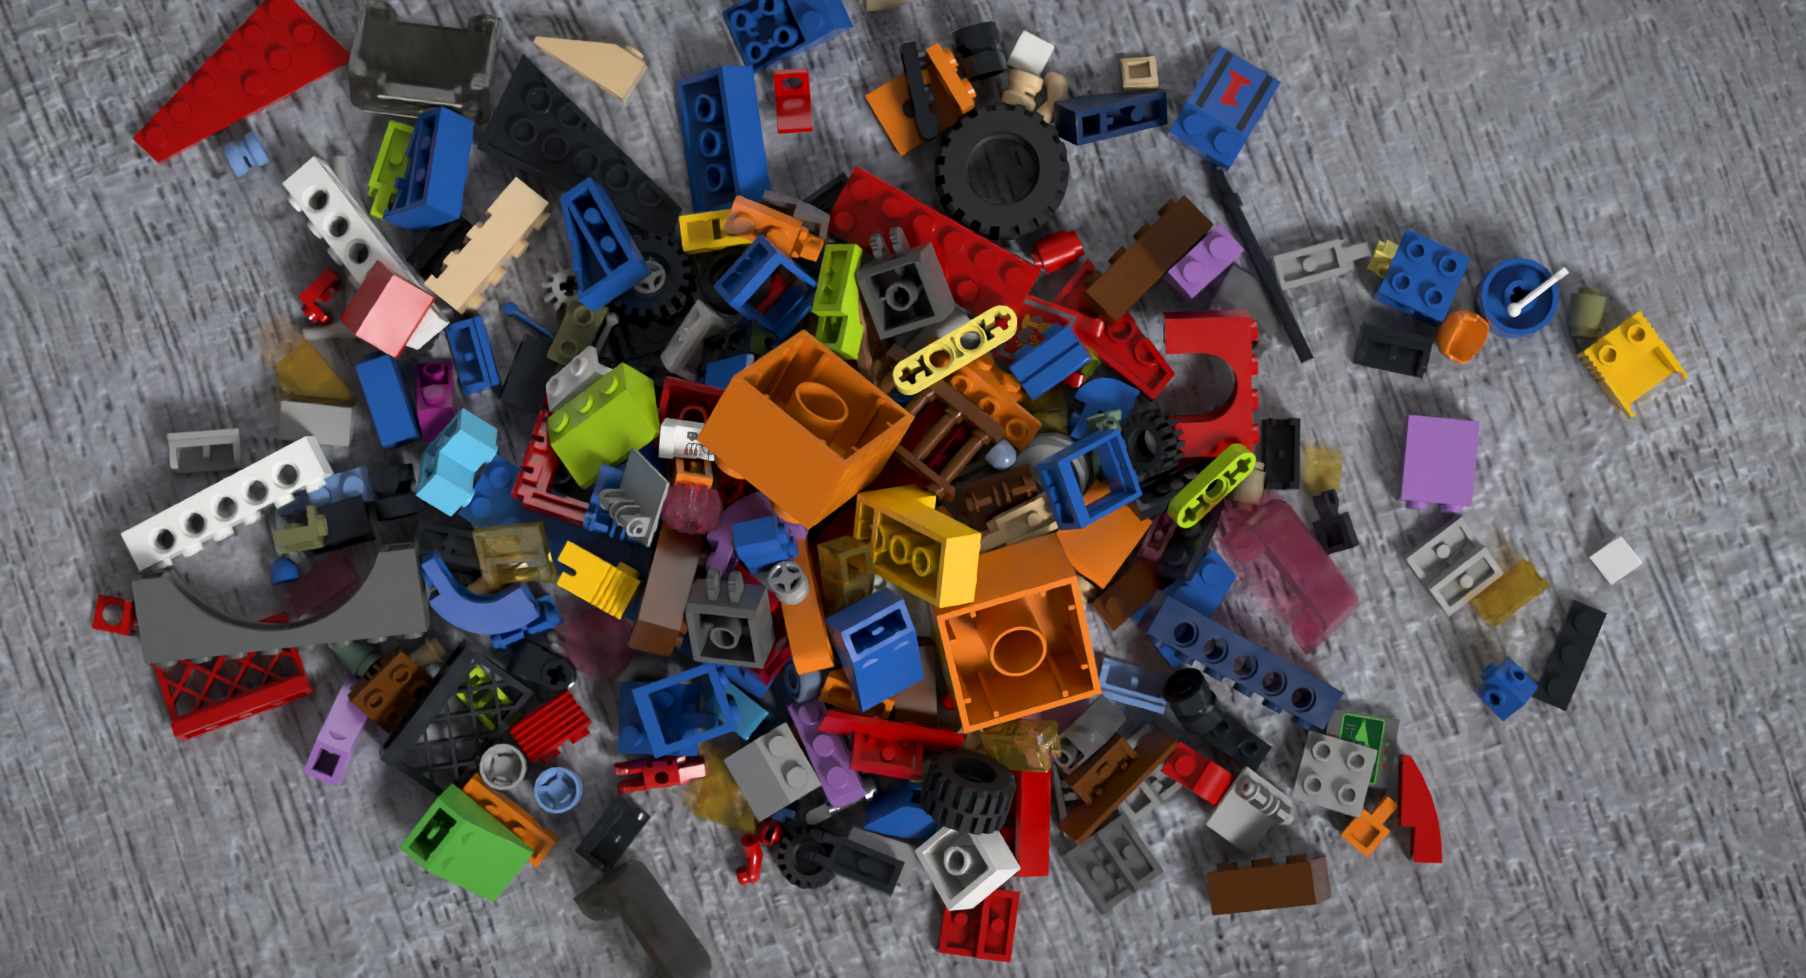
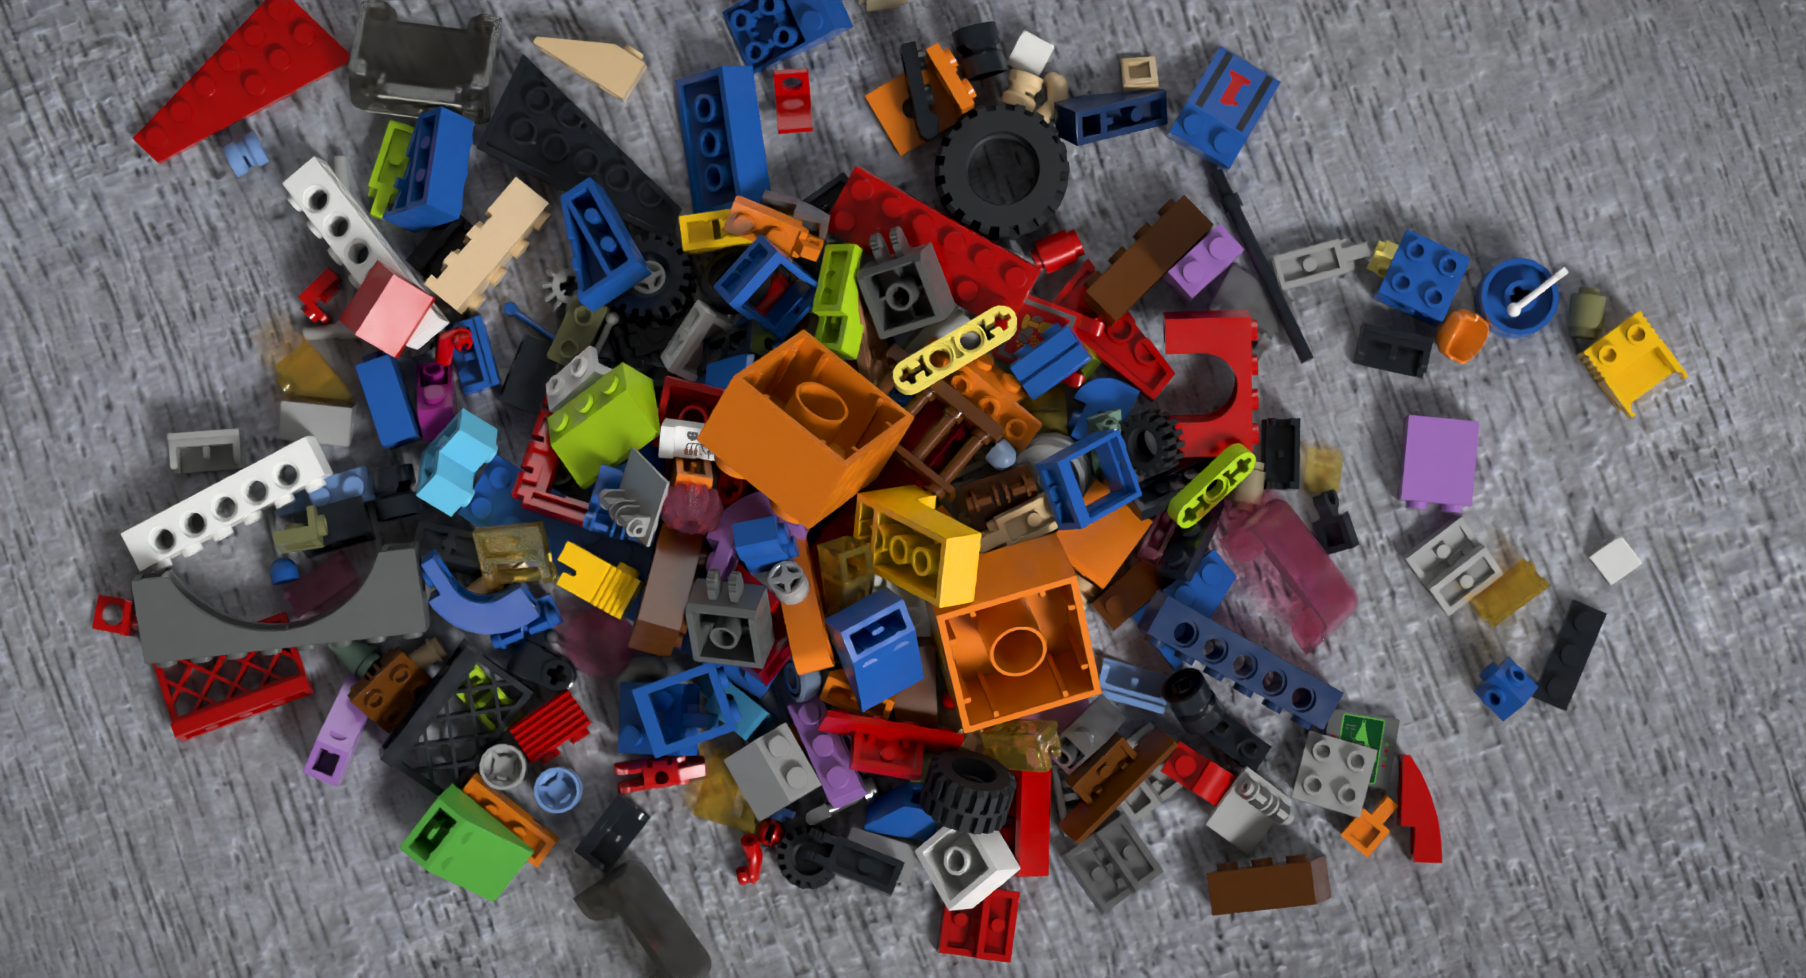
(448, 341): none -> red arm

